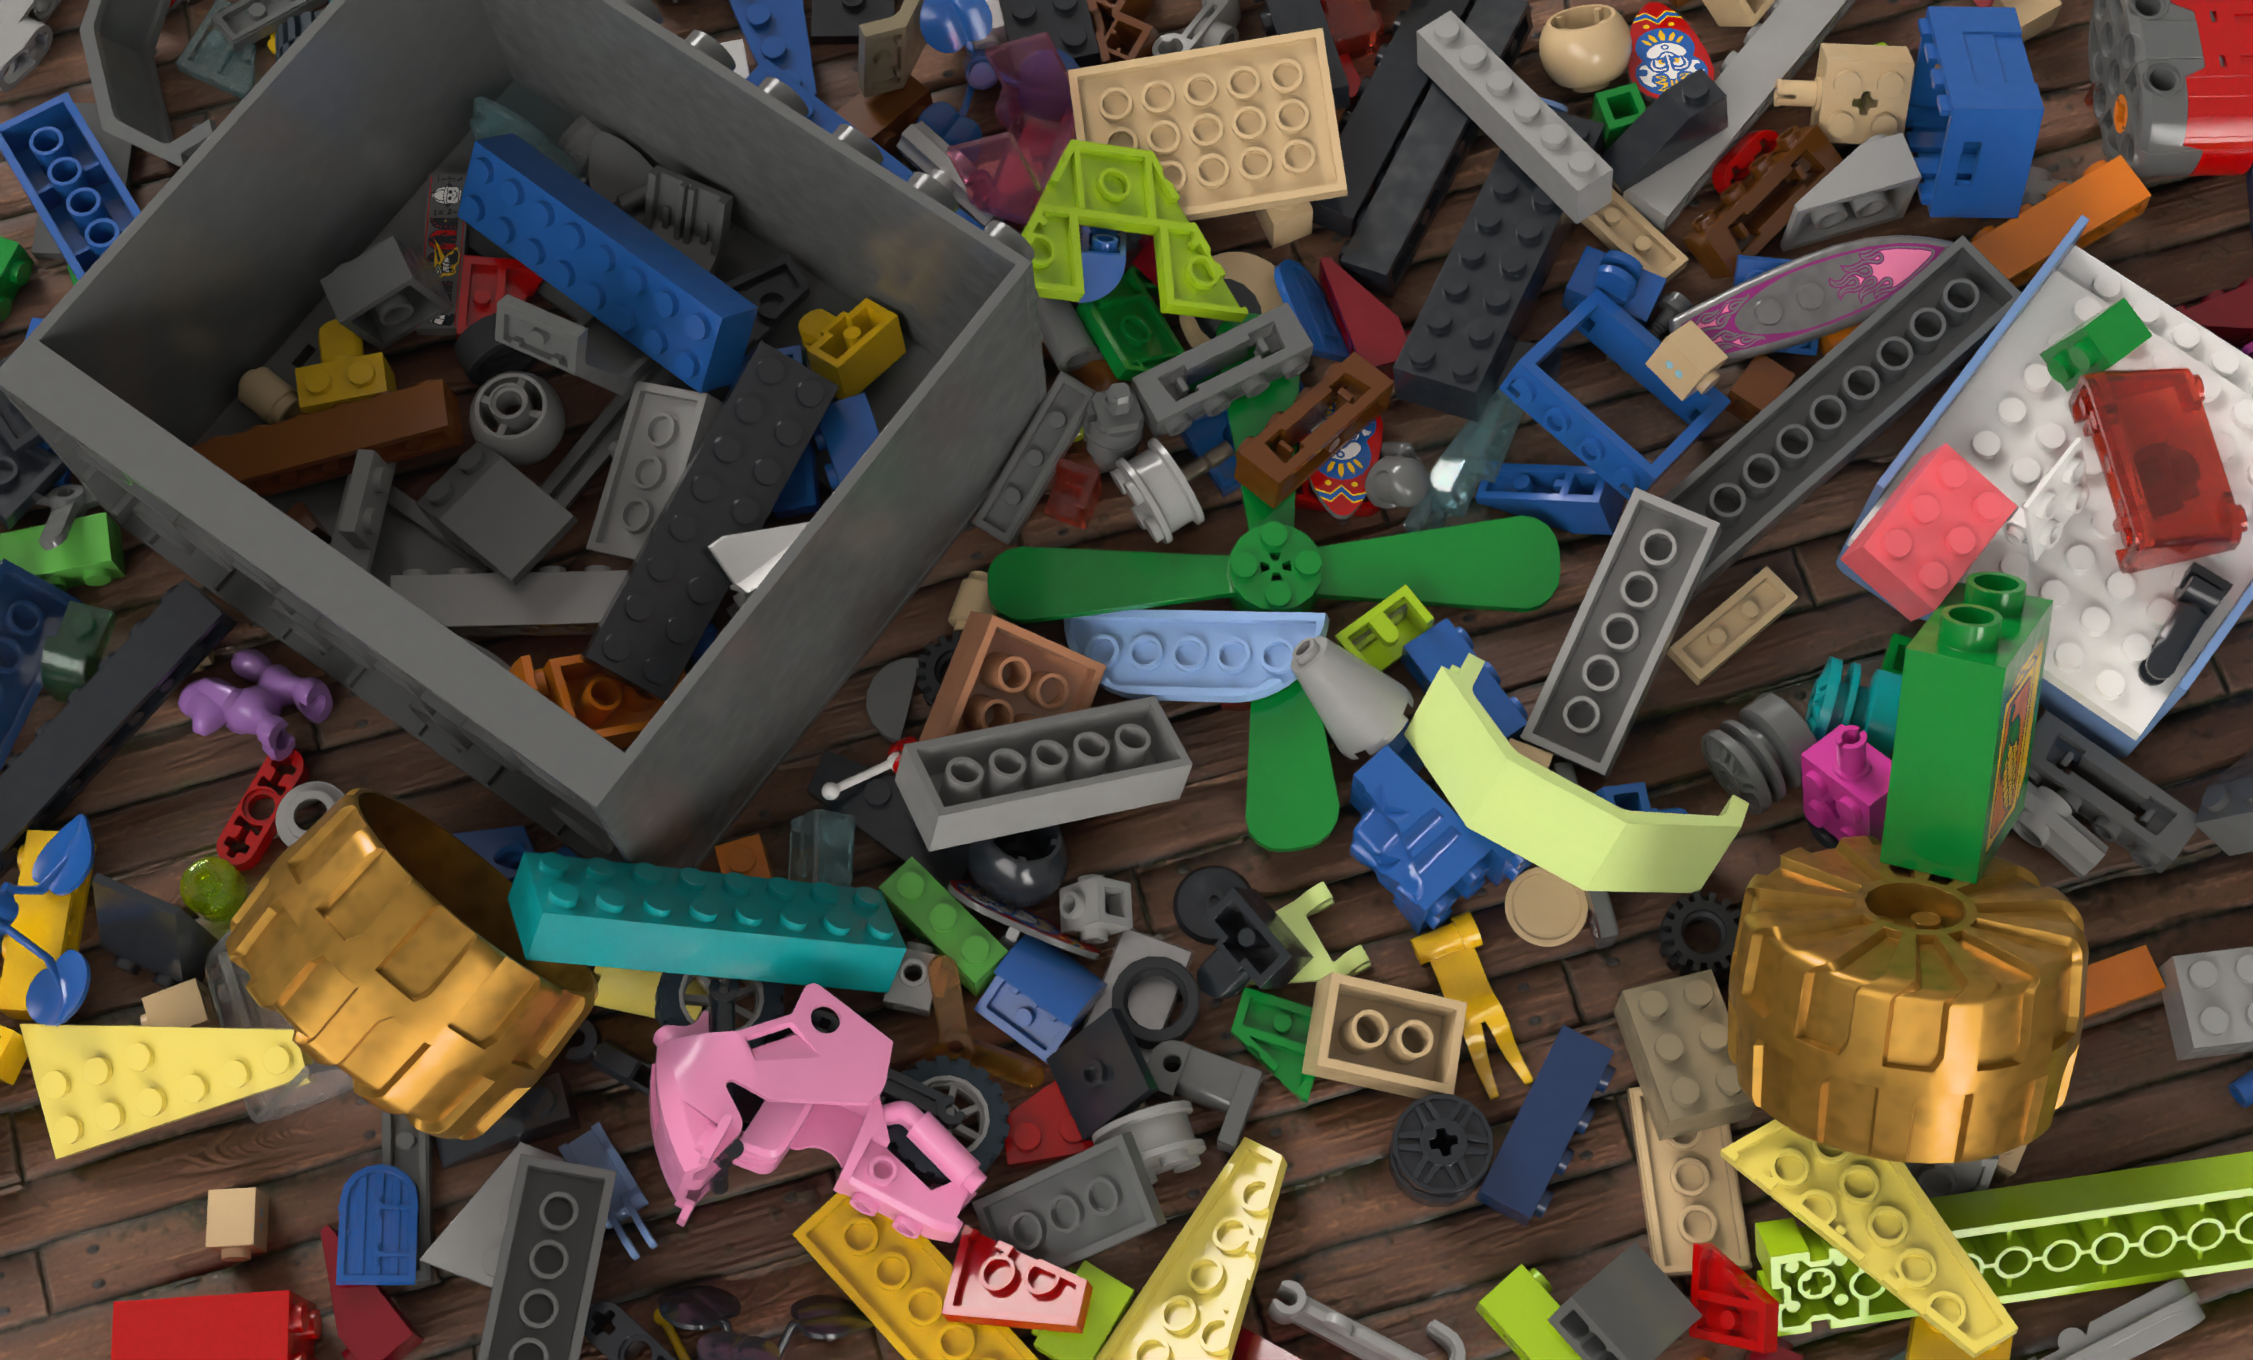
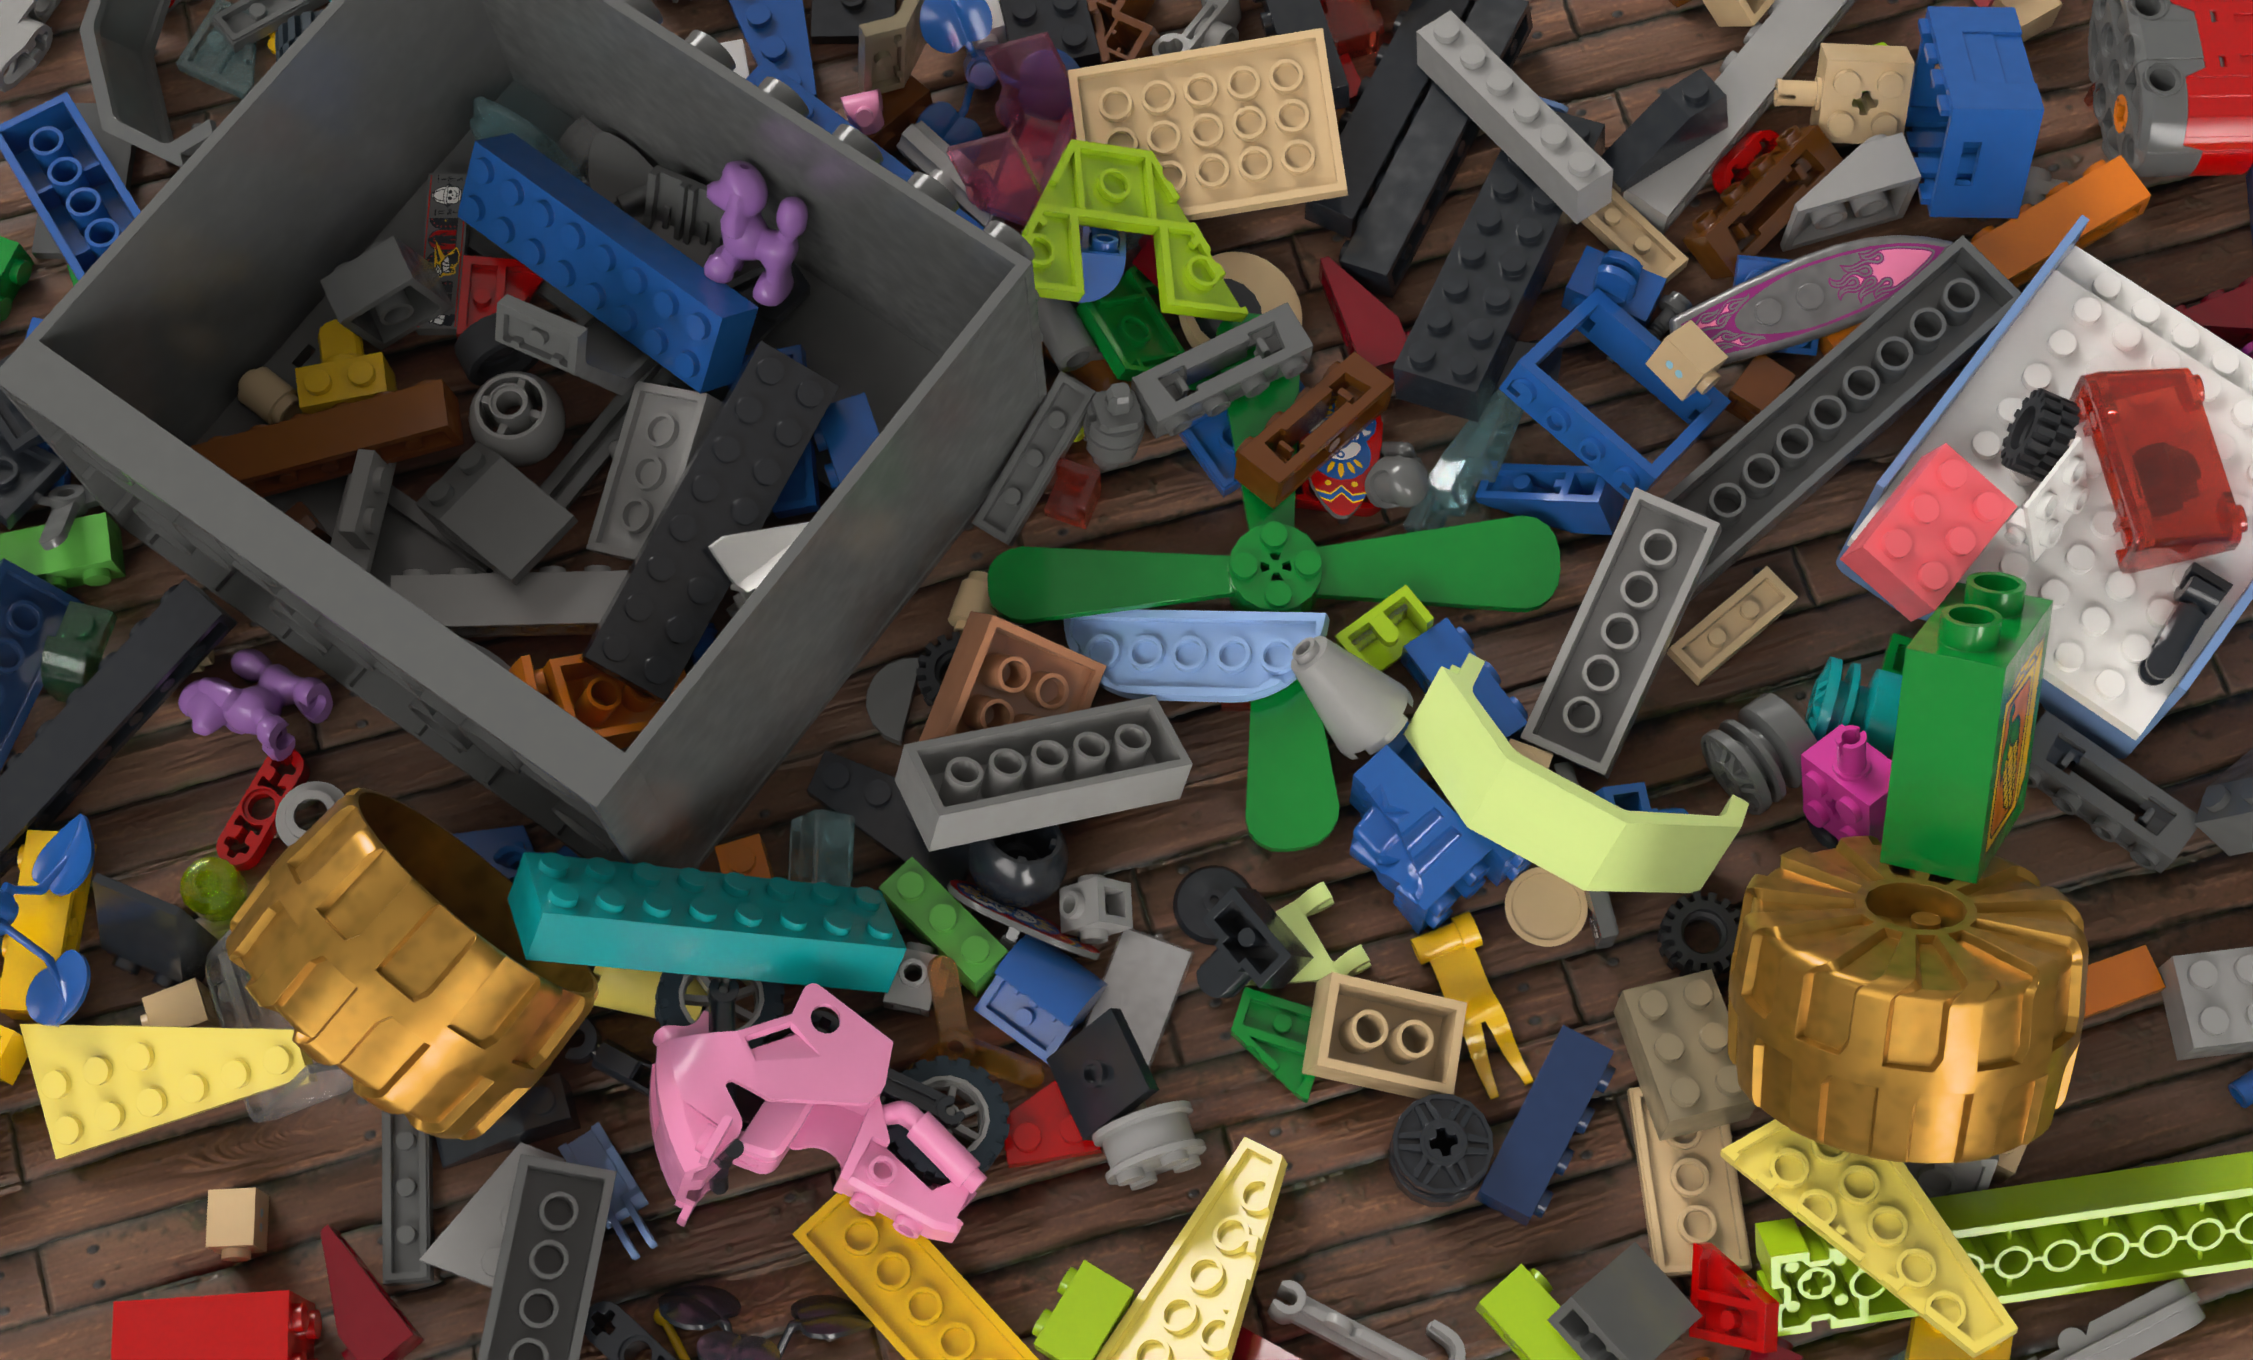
(377, 1228): blue window -> none
(748, 238): none -> medium lavender animal
(832, 790): white hinge -> none
(853, 345): yellow brick -> none
(864, 111): none -> bright pink piece
(1010, 1289): wing -> none
(1075, 1205): dark grey plate -> none
(1163, 489): light grey wheel -> none
(1171, 970): black tyre -> none
(1208, 1082): dark grey piece -> none
(1286, 222): tan brick -> none
(1311, 308): blue window -> none
(1585, 47): tan wheel -> none
(1617, 110): green brick -> none
(1663, 51): shield -> none
(2039, 434): none -> black tyre
(2049, 824): light grey piece -> none
(2095, 344): green brick -> none

